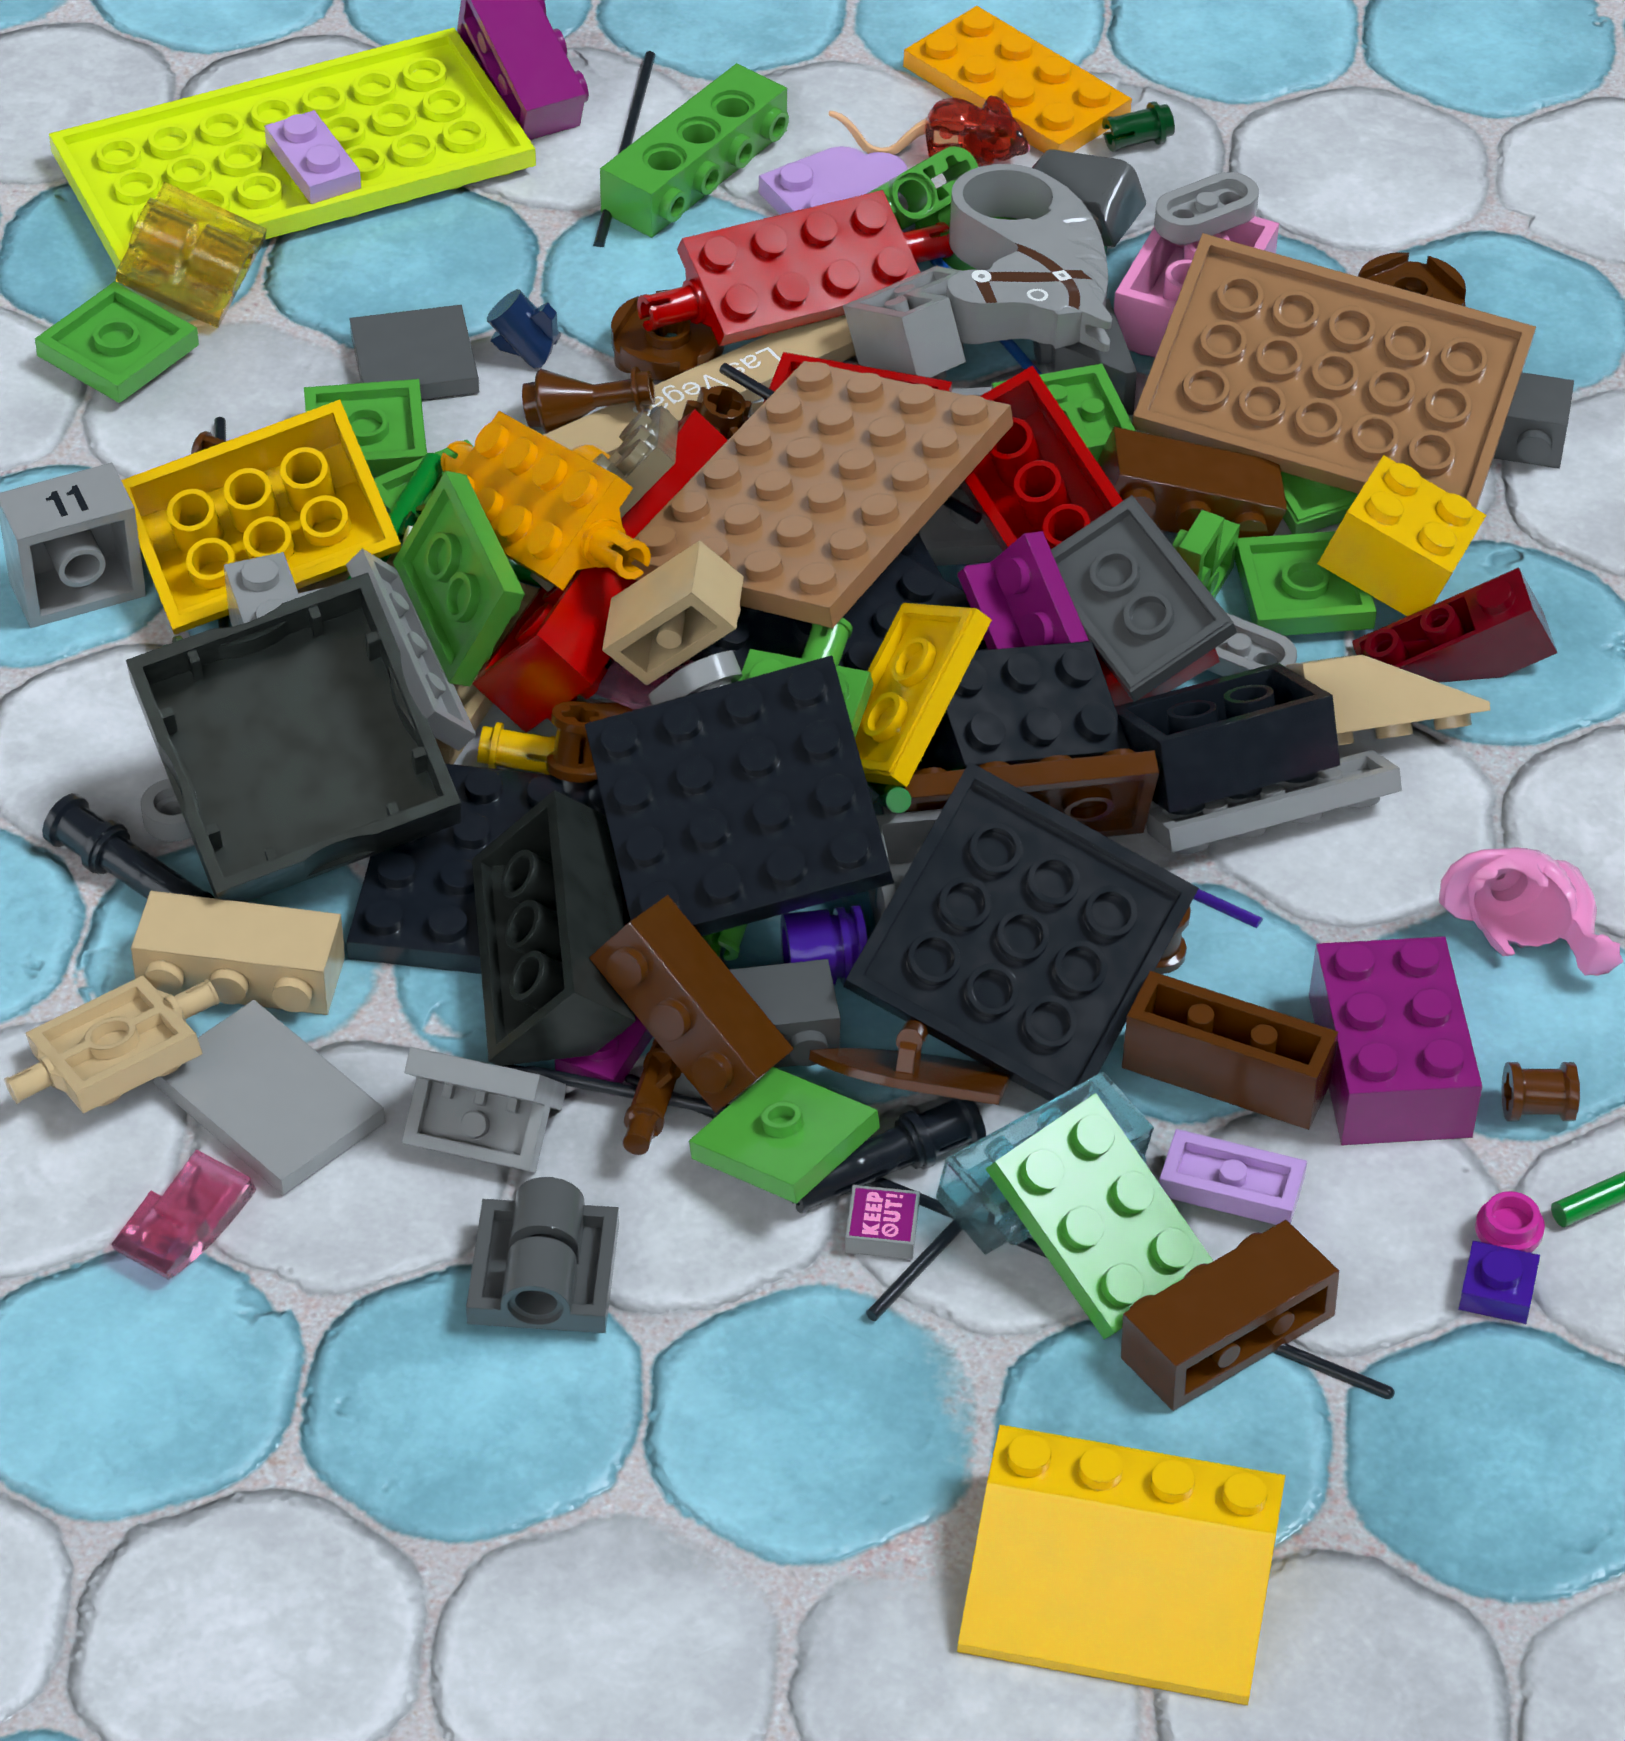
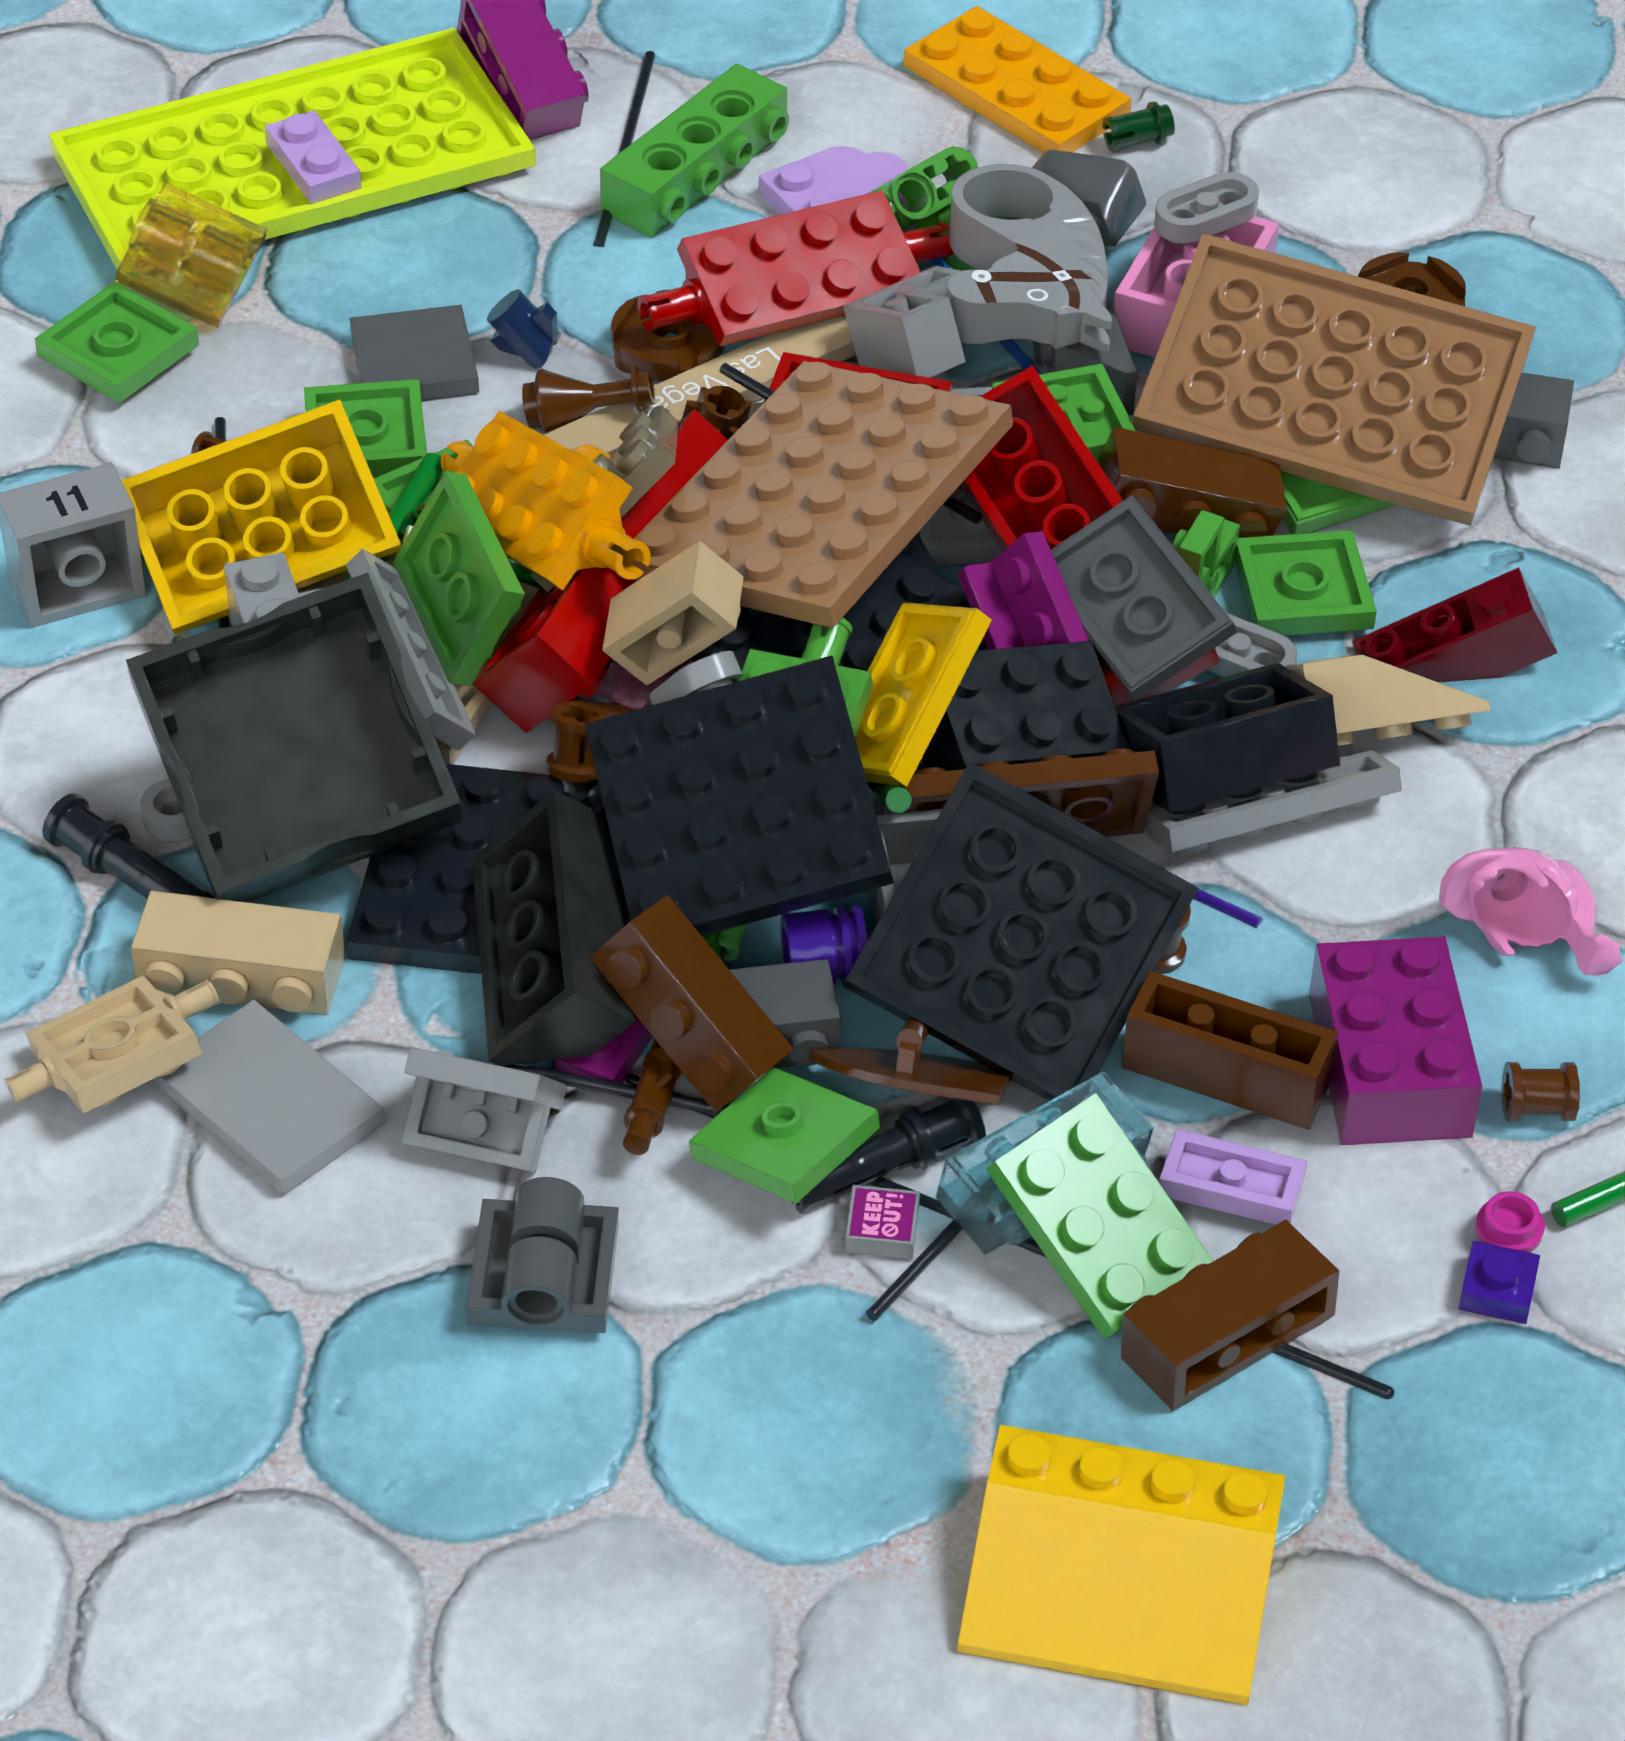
(184, 1221): clear pink slope -> none
(514, 749): yellow pin -> none
(983, 131): clear red animal -> none
(1401, 538): yellow brick -> none

